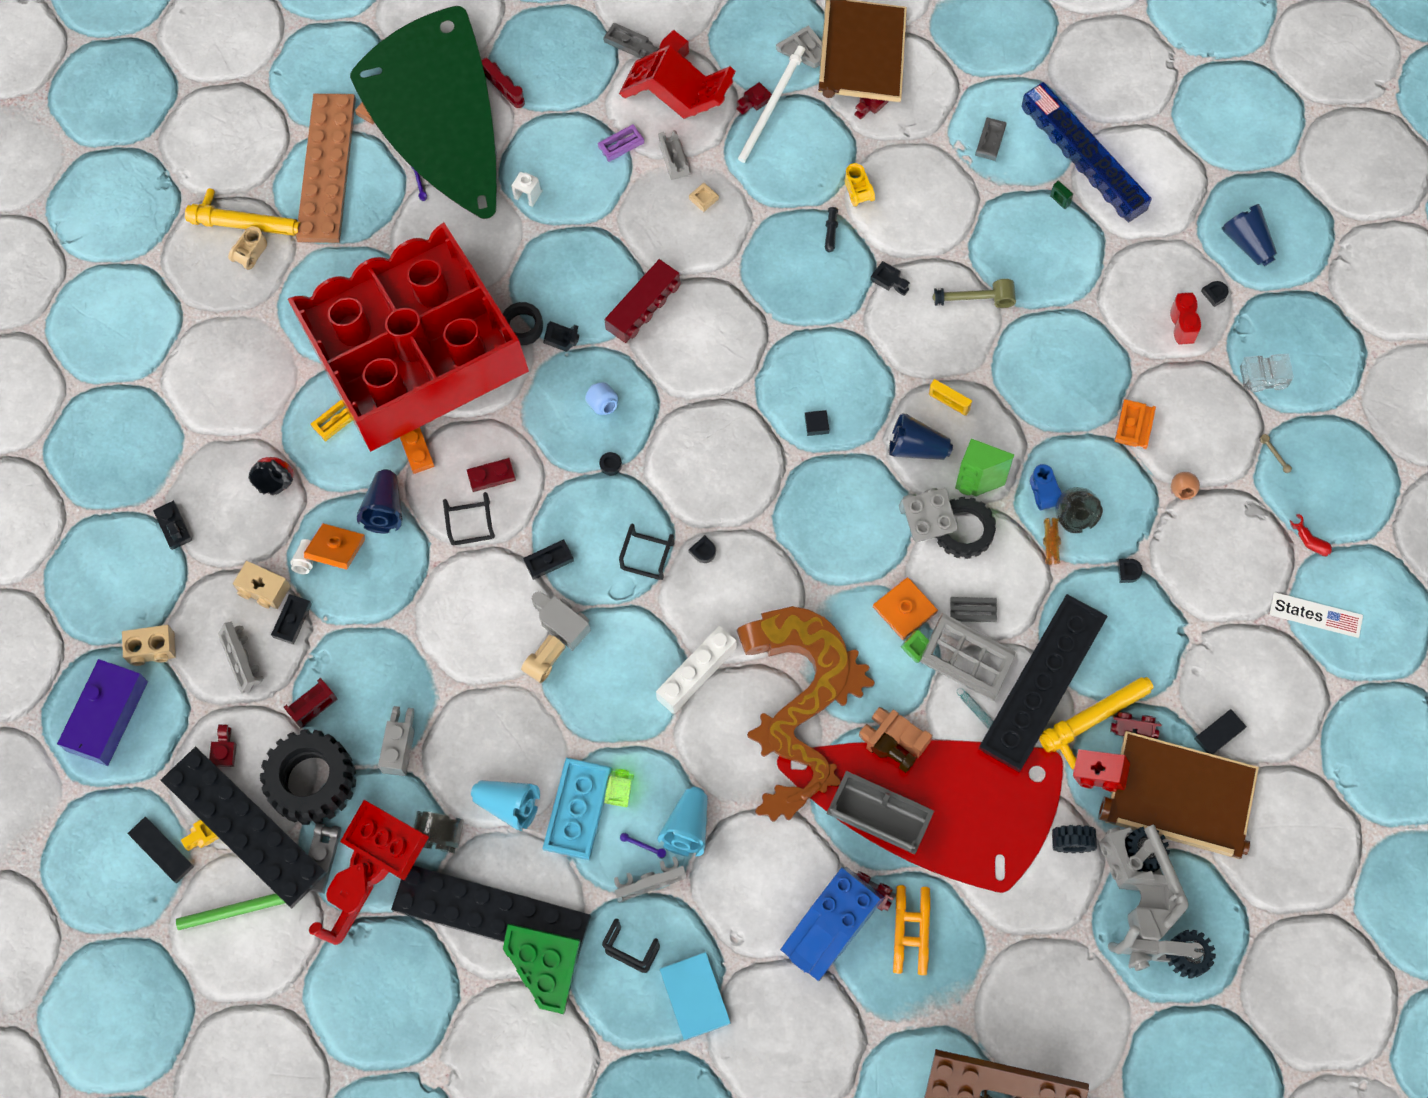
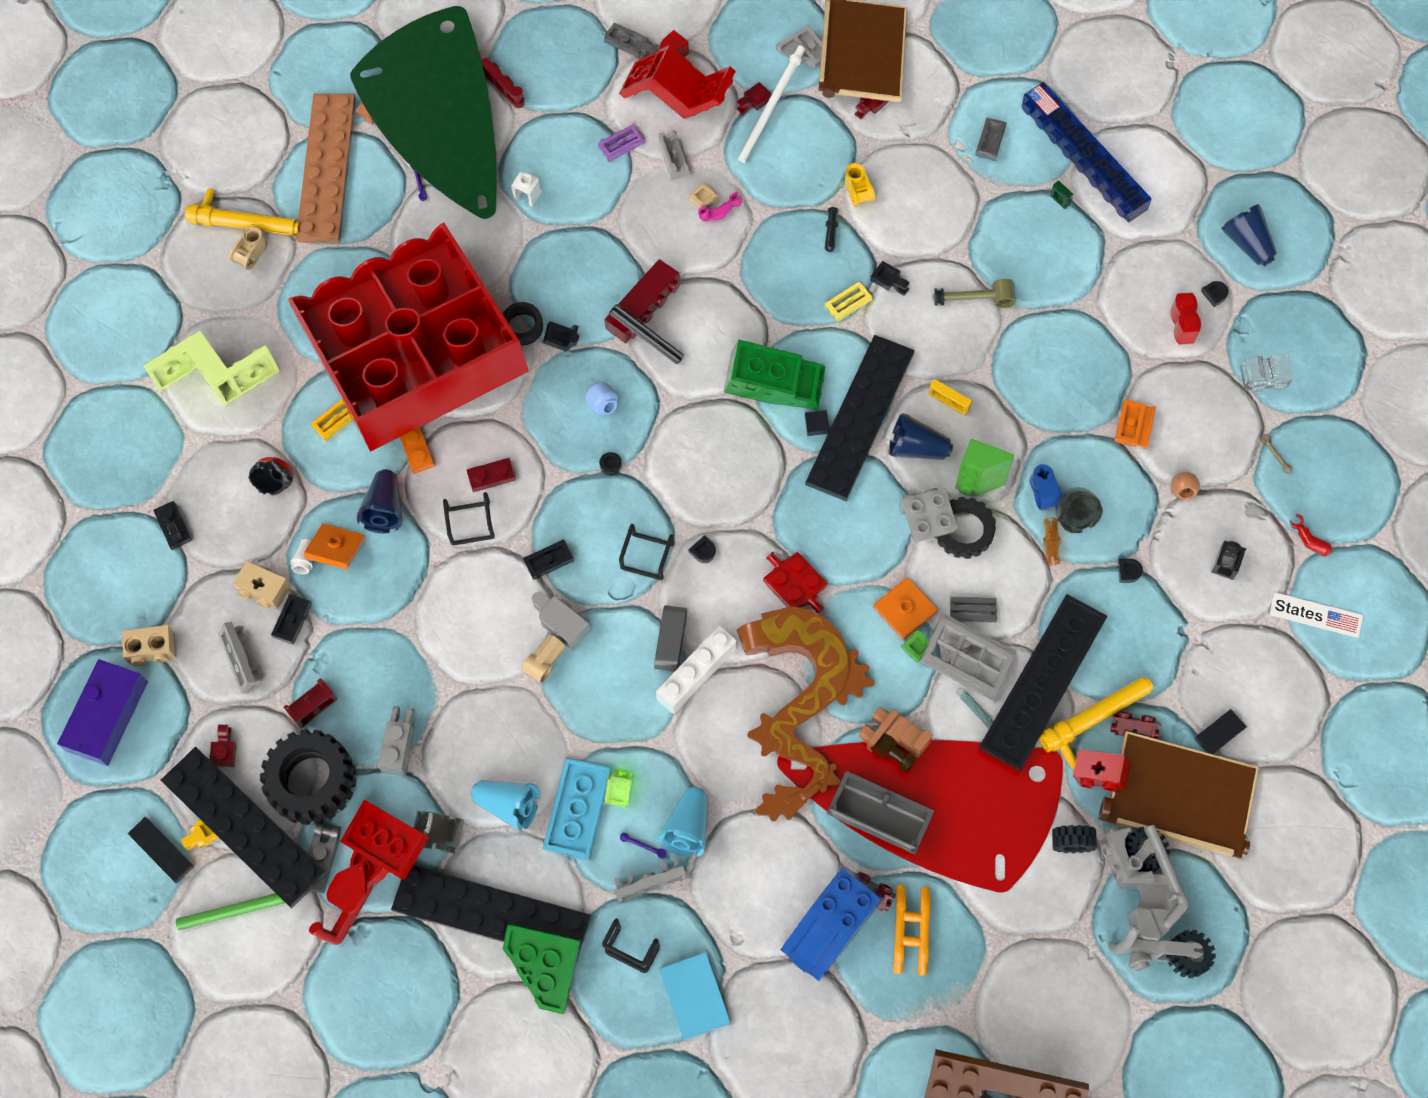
(198, 353): none -> yellowish green bracket
(646, 334): none -> axle
(670, 638): none -> dark grey beam
(719, 213): none -> dark pink arm
(773, 376): none -> green piece
(795, 582): none -> red plate
(858, 304): none -> light yellow tile
(860, 418): none -> black plate
(1229, 559): none -> black window

